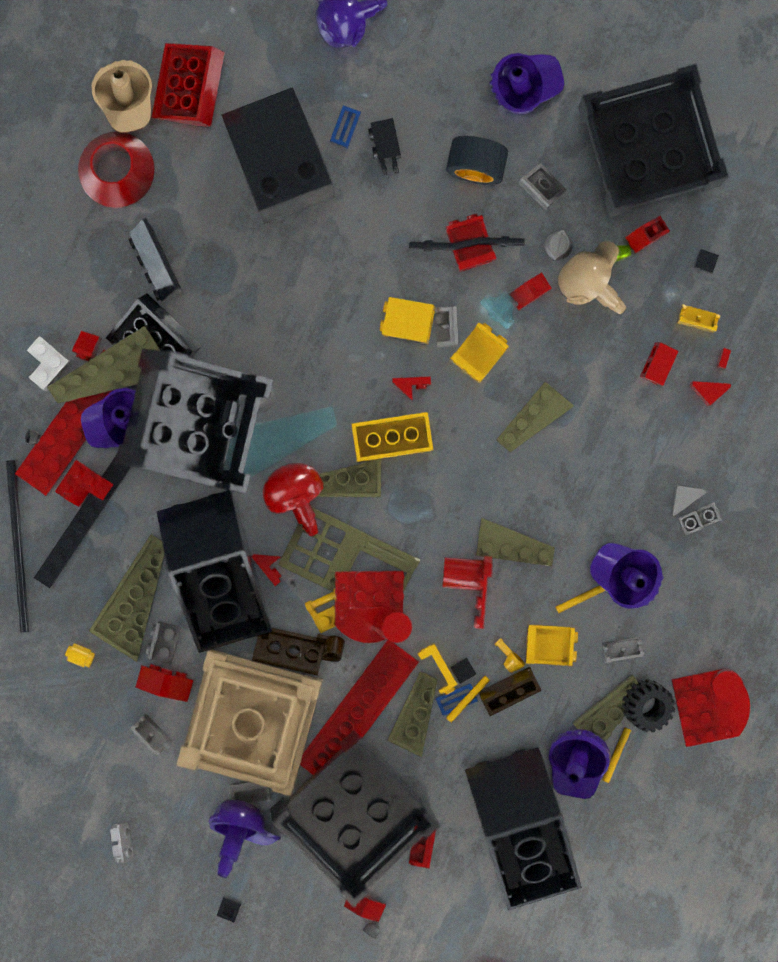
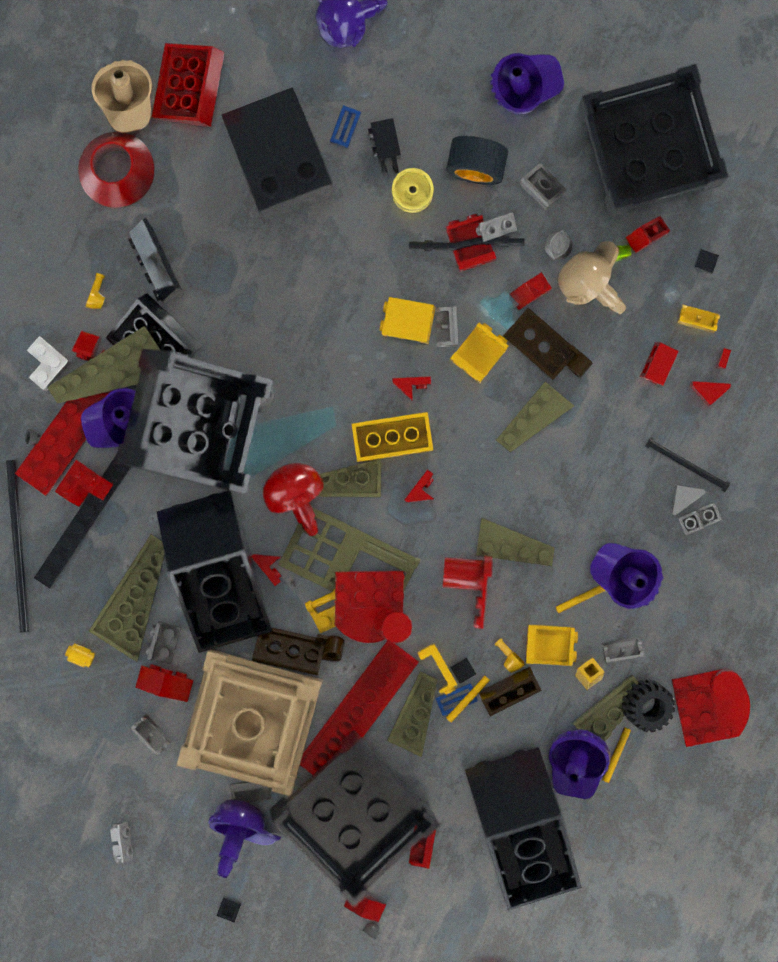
(95, 299): none -> yellow bar
(409, 201): none -> light yellow wheel
(417, 493): none -> red slope
(497, 227): none -> light grey hinge
(560, 352): none -> dark brown hinge
(589, 673): none -> yellow brick
(687, 464): none -> black bar

